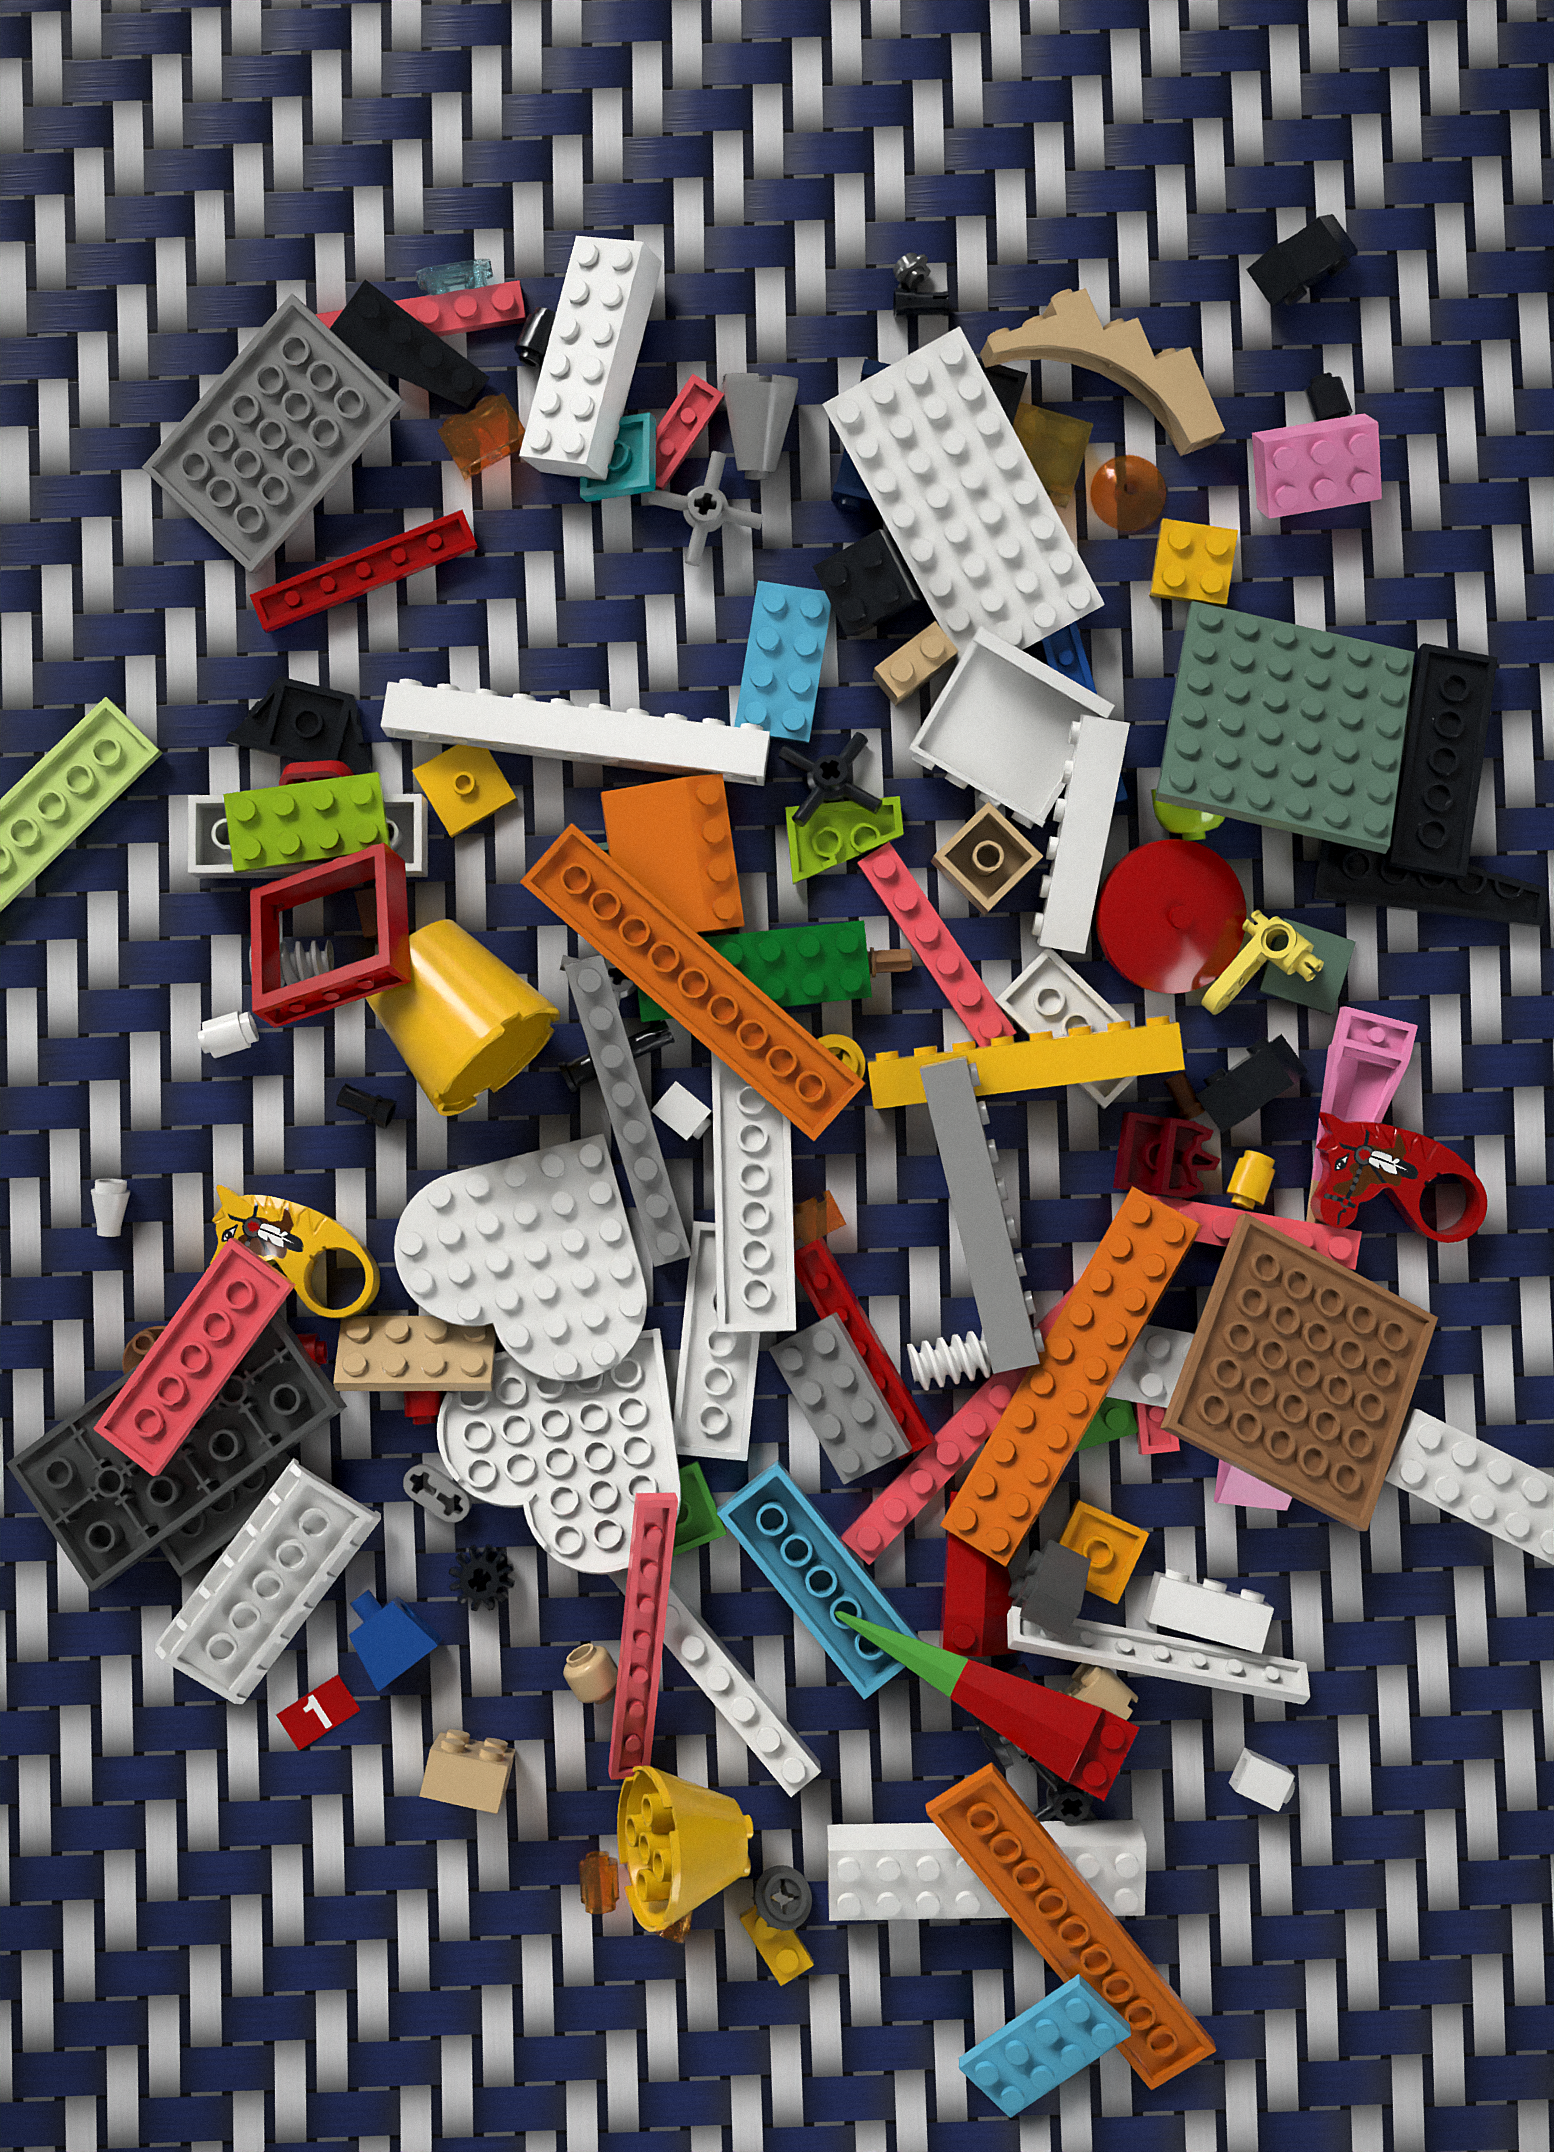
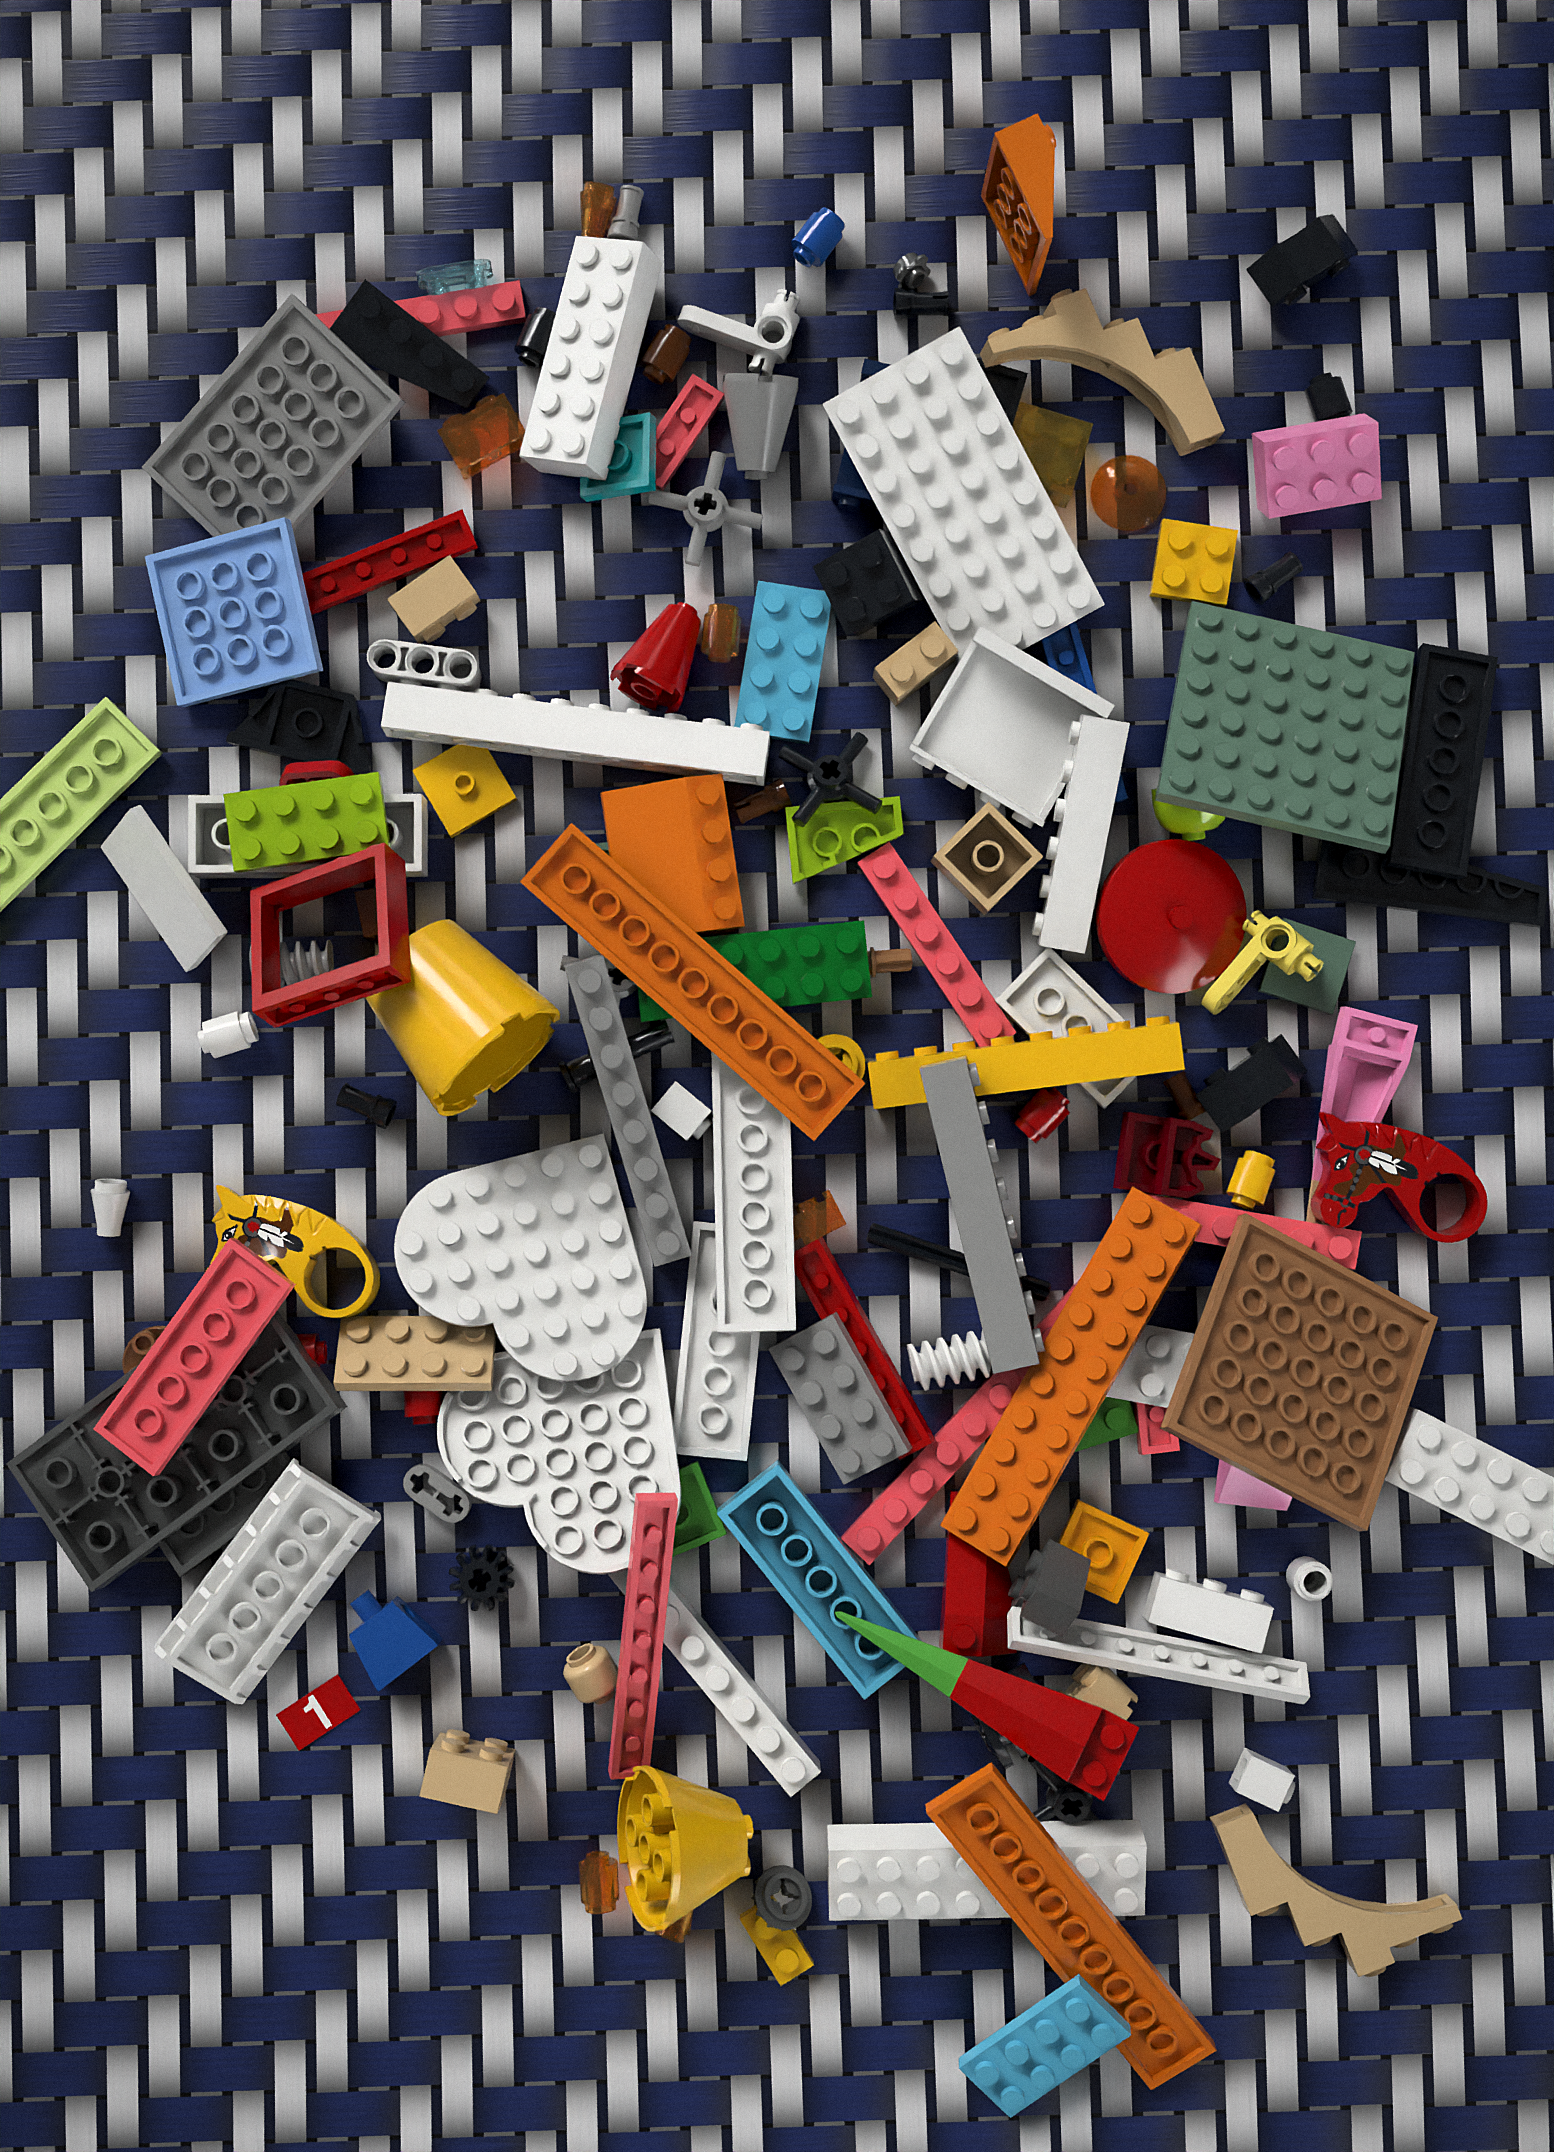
(163, 888): none -> white tile
(234, 612): none -> light blue plate
(410, 654): none -> white beam
(435, 601): none -> tan brick
(596, 208): none -> clear orange cone
(625, 224): none -> light grey pin
(661, 659): none -> red cone
(665, 354): none -> reddish brown brick
(721, 632): none -> clear orange brick
(770, 798): none -> reddish brown pin
(774, 317): none -> white piece
(817, 238): none -> blue brick
(941, 1256): none -> black axle
(1021, 194): none -> orange slope
(1042, 1114): none -> red brick
(1265, 582): none -> black pin
(1316, 1913): none -> tan arch
(1319, 1583): none -> white brick

